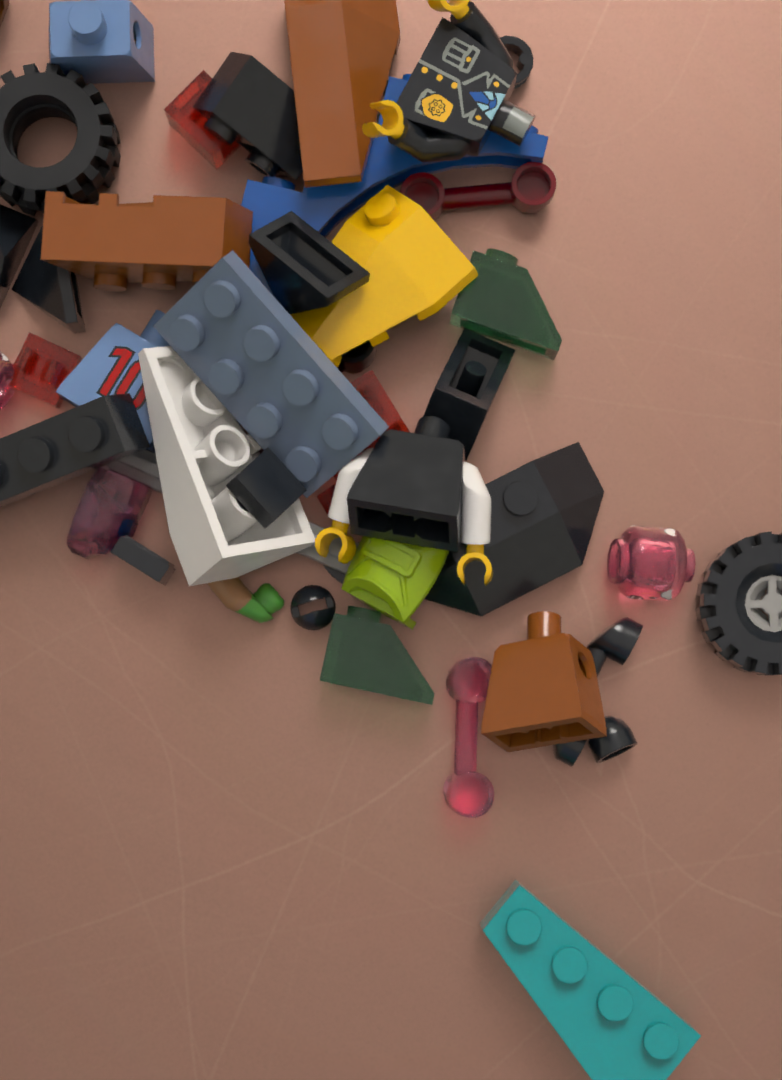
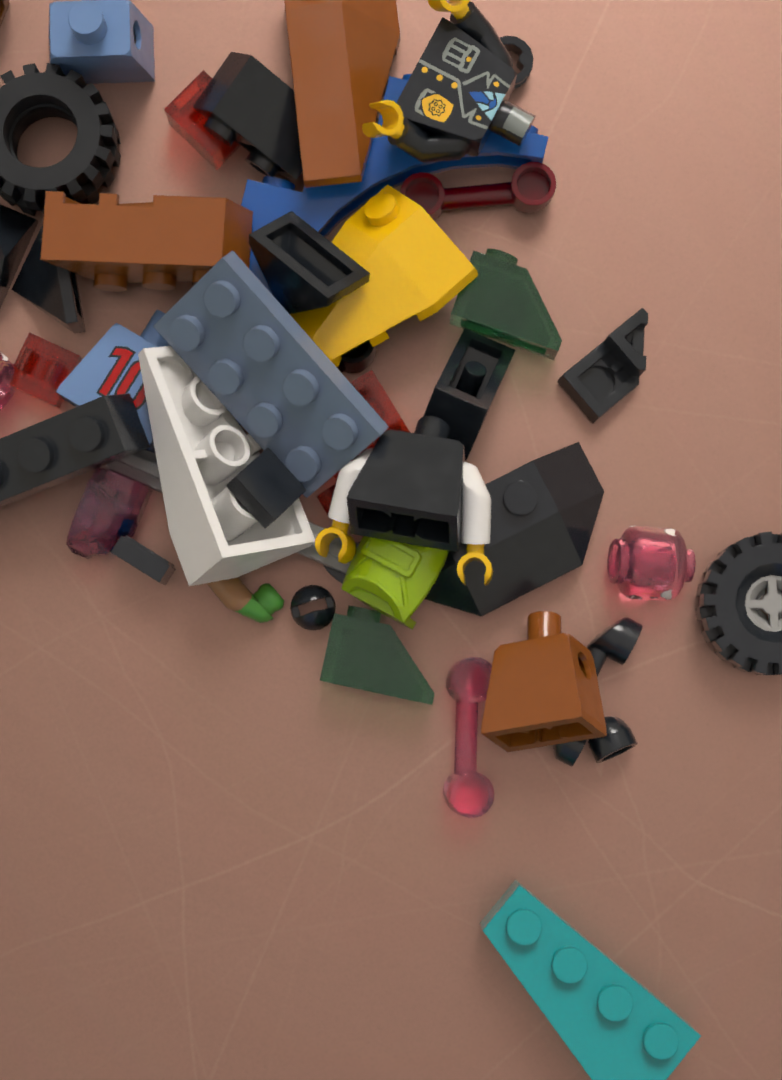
(609, 369): none -> black slope

